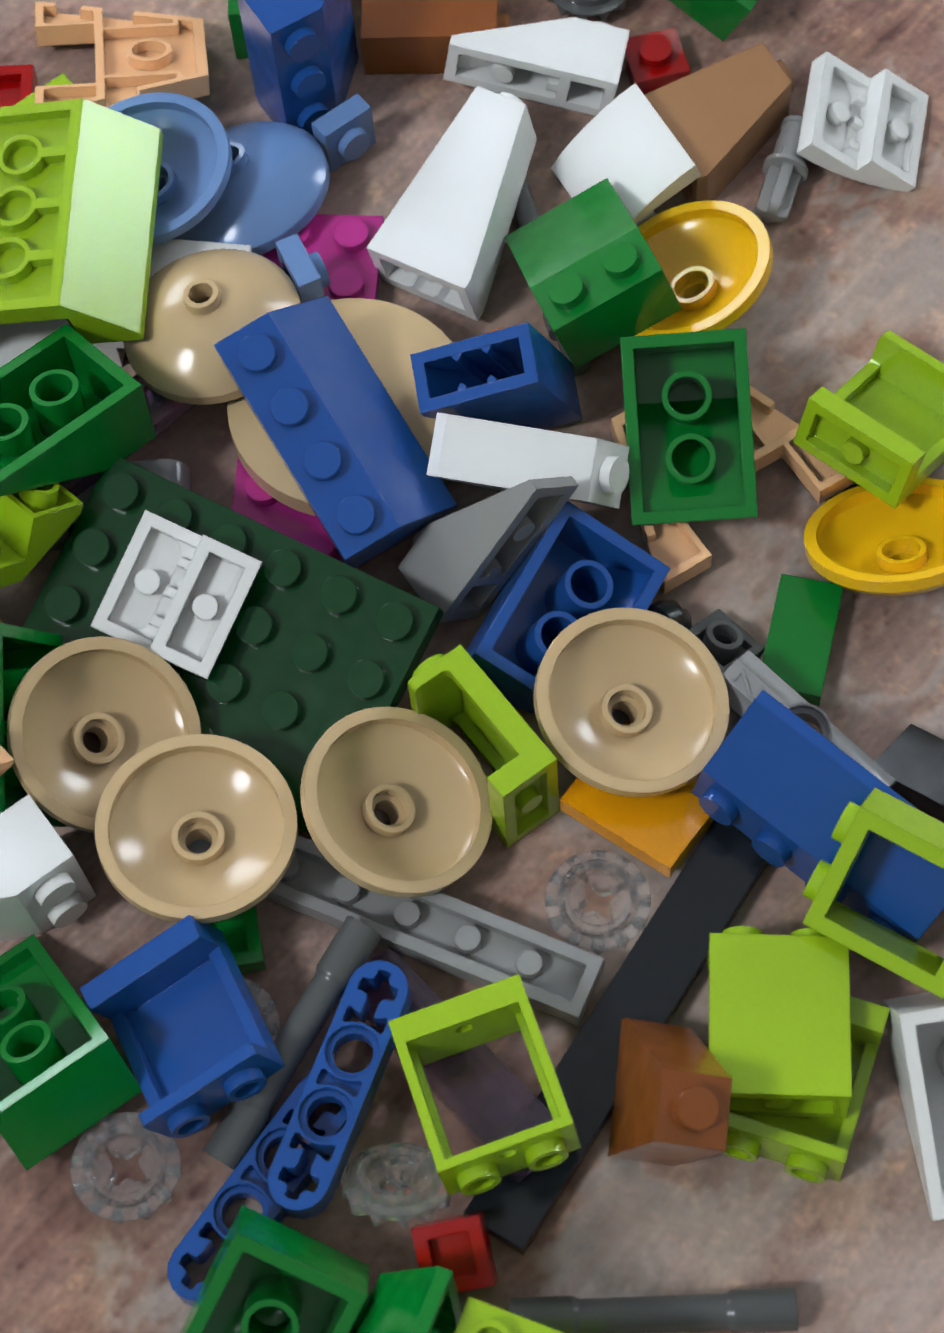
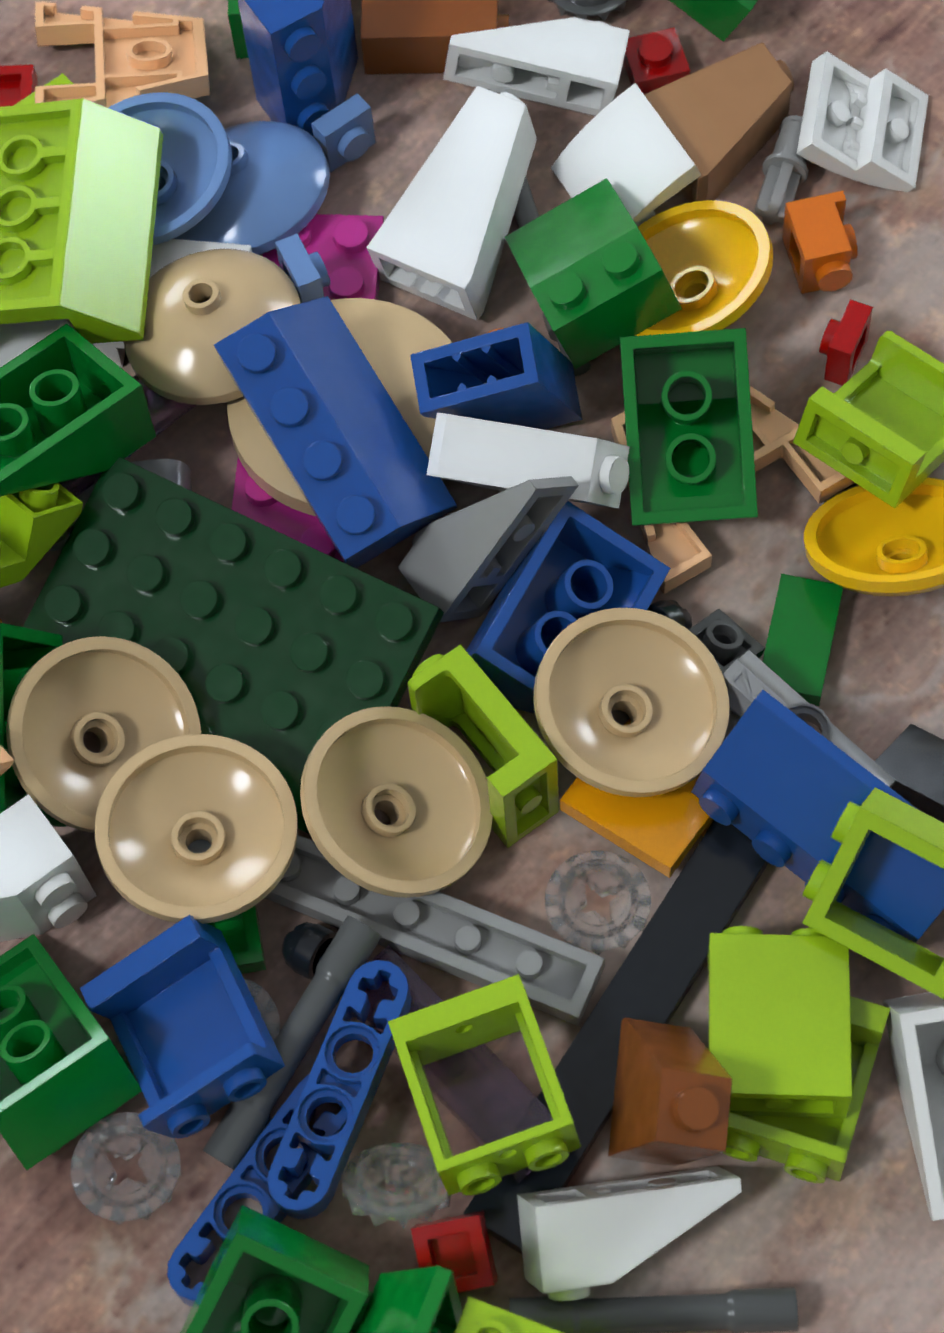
(176, 594): white slope -> none
(305, 947): none -> black hinge
(608, 1228): none -> white slope
(819, 242): none -> orange brick
(845, 342): none -> red plate

